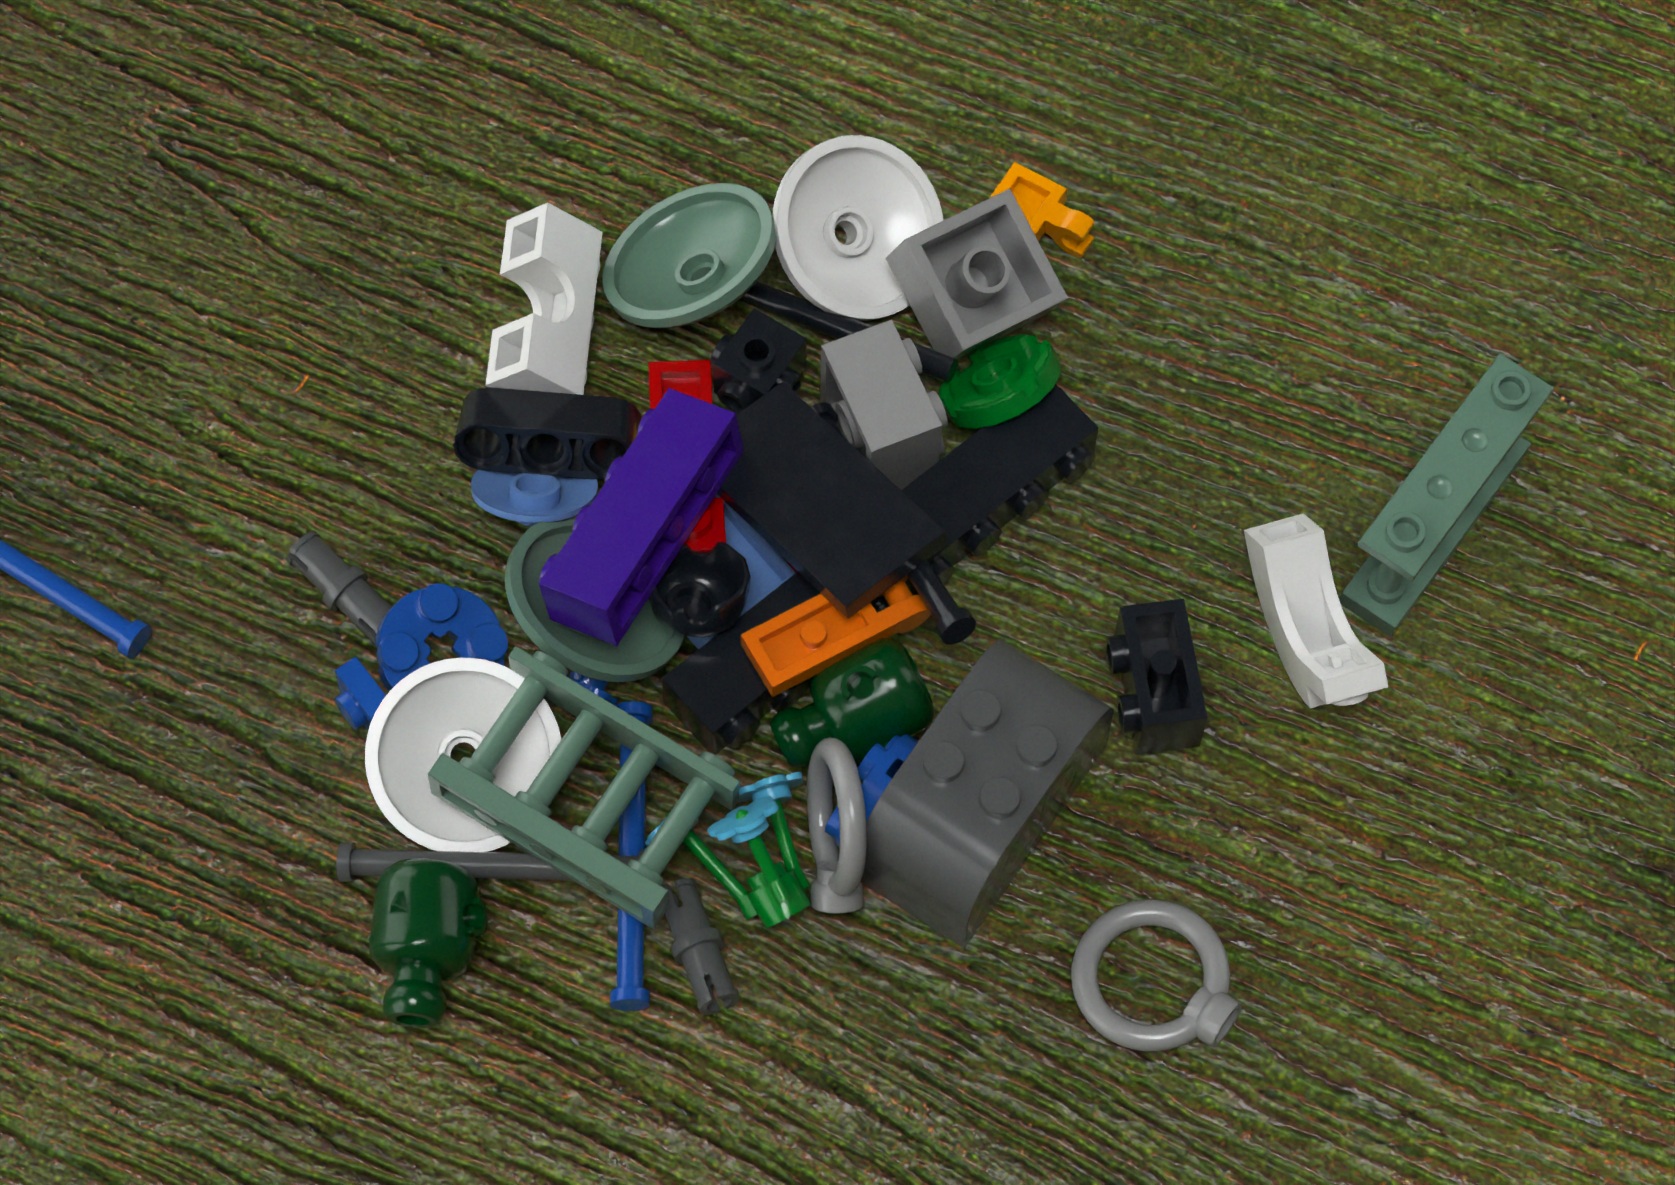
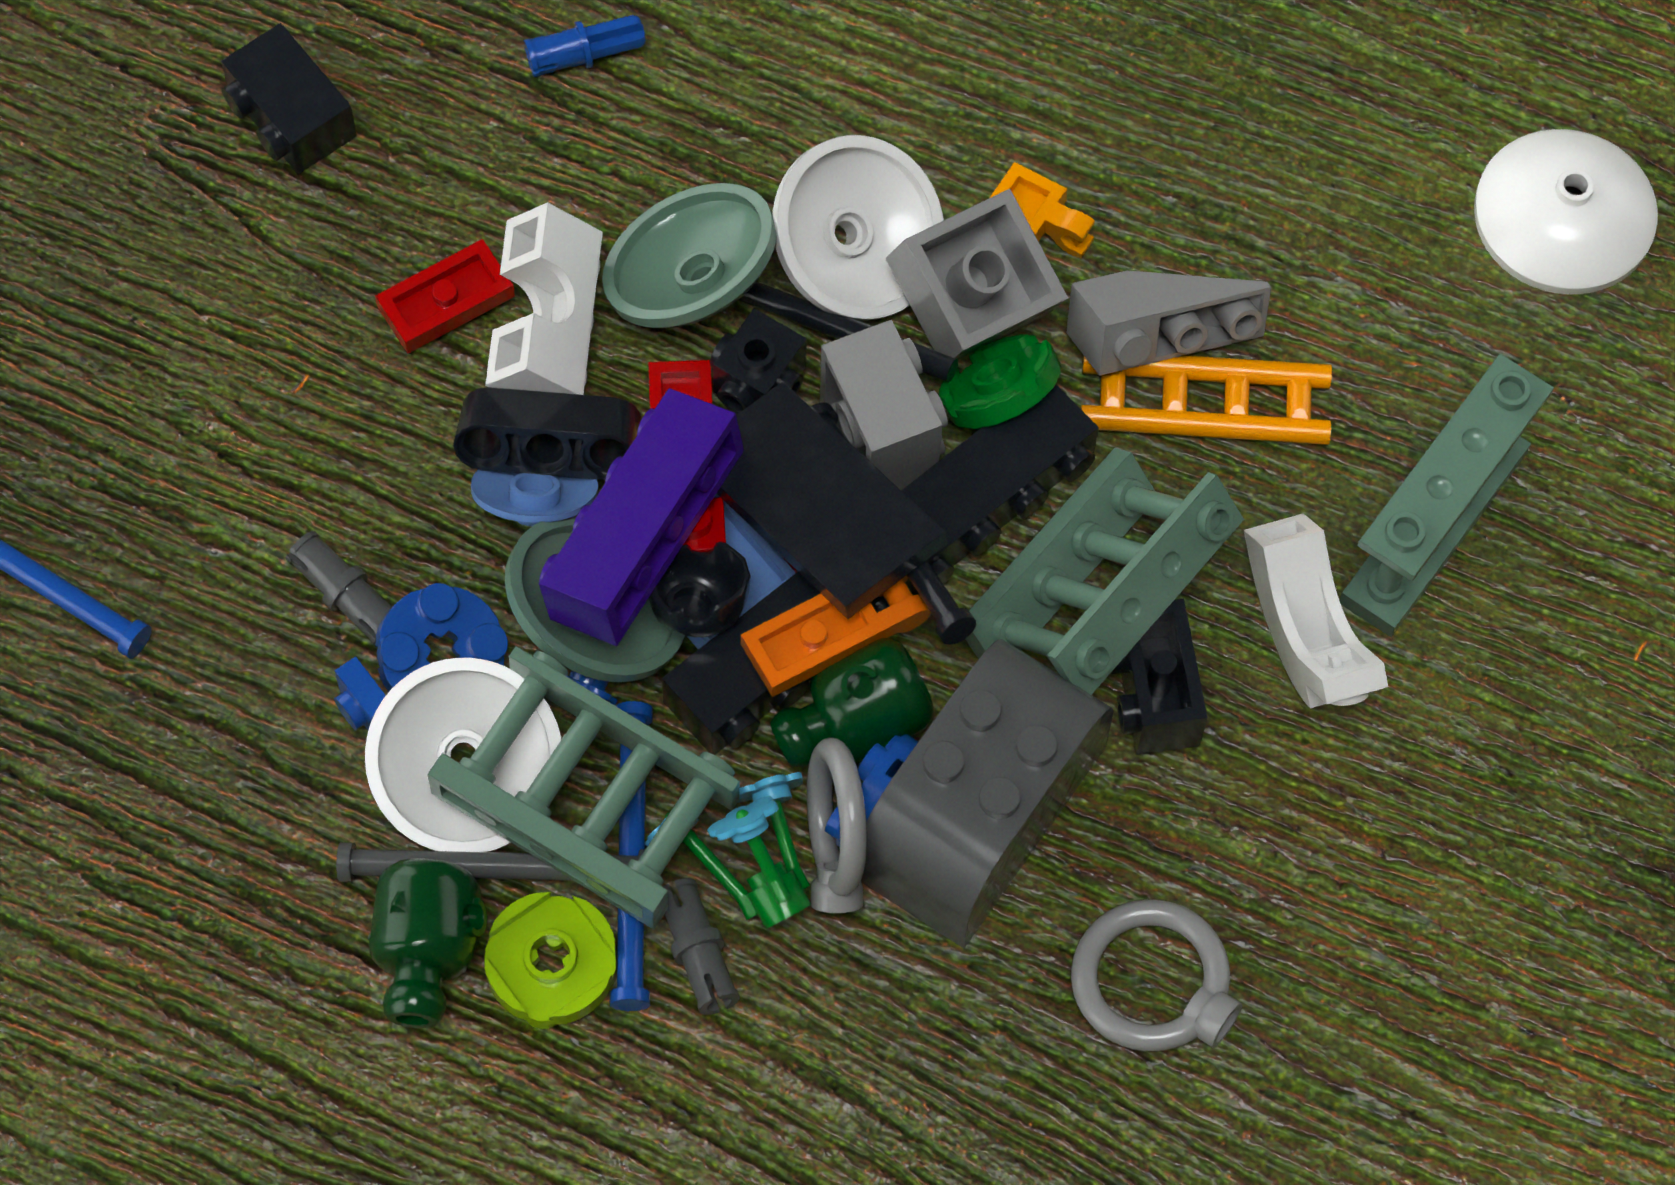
(287, 99): none -> black brick
(444, 296): none -> red plate
(546, 996): none -> lime plate
(583, 44): none -> blue axle
(1073, 545): none -> sand green fence
(1159, 316): none -> light grey slope
(1235, 421): none -> light orange bar
(1558, 237): none -> white dish

